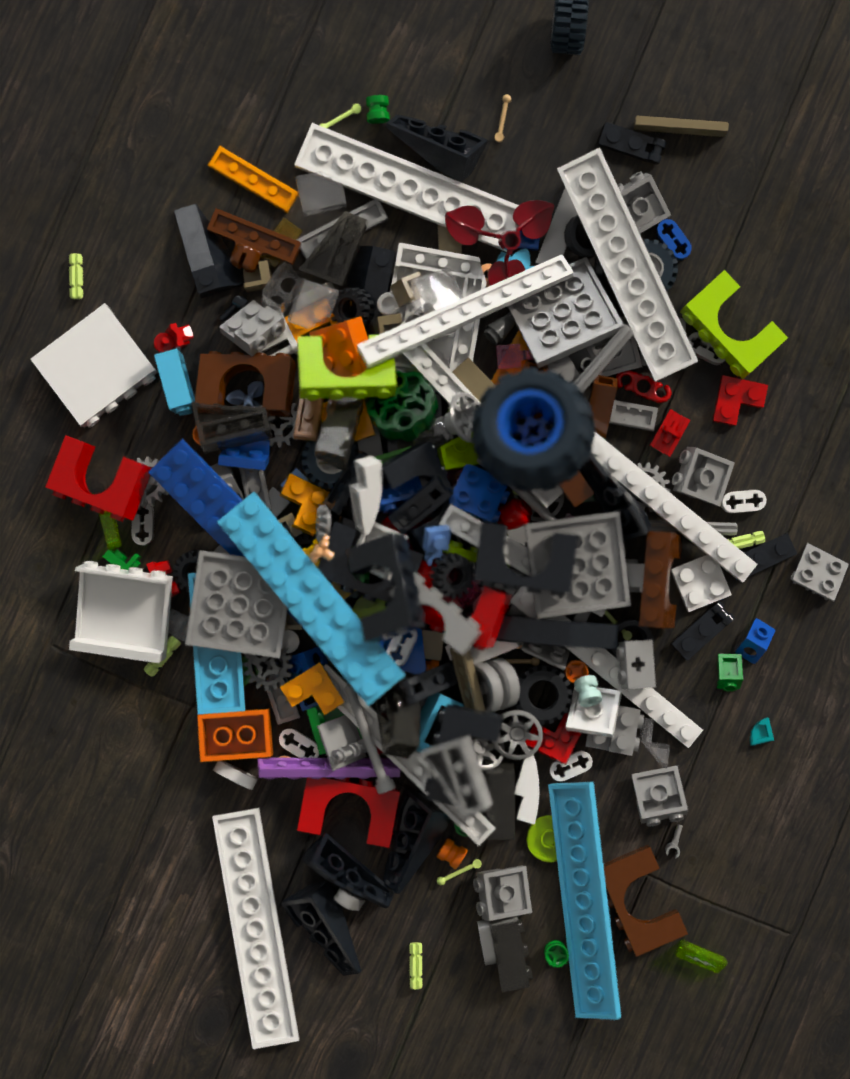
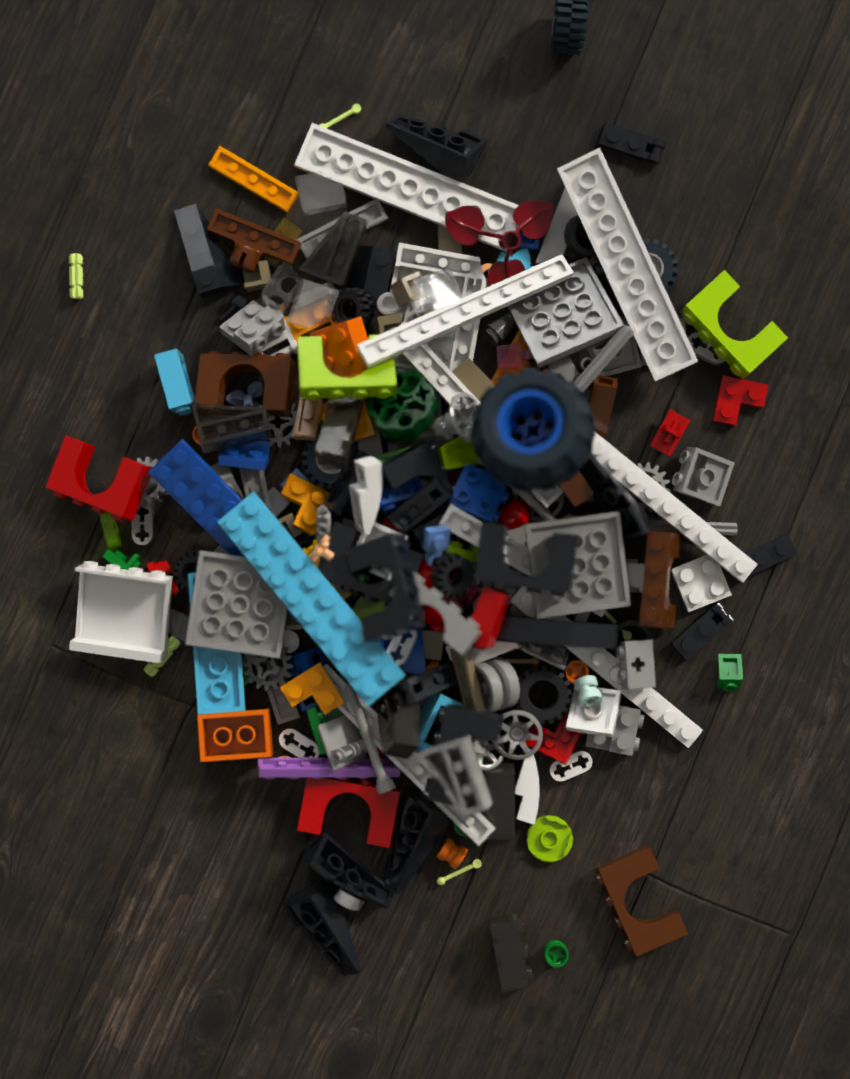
(94, 366): white panel -> none
(173, 338): red hips -> none
(235, 774): white beam -> none
(256, 928): white plate -> none
(377, 109): green wheel -> none
(415, 965): yellowish green axle -> none
(486, 942): light grey beam -> none
(499, 136): tan hinge -> none
(502, 893): light grey plate -> none
(584, 900): medium azure plate -> none
(633, 415): light grey plate -> none
(644, 201): light grey plate -> none
(651, 394): red piece -> none
(658, 750): clear slope -> none
(659, 795): light grey plate -> none
(675, 840): light grey hand -> none
(678, 236): blue beam -> none
(680, 126): dark tan tile -> none
(701, 956): clear neon green slope -> none
(744, 507): white beam -> none
(748, 540): yellowish green axle -> none
(758, 639): blue bracket -> none
(761, 732): teal tile -> none
(819, 572): light grey hinge -> none

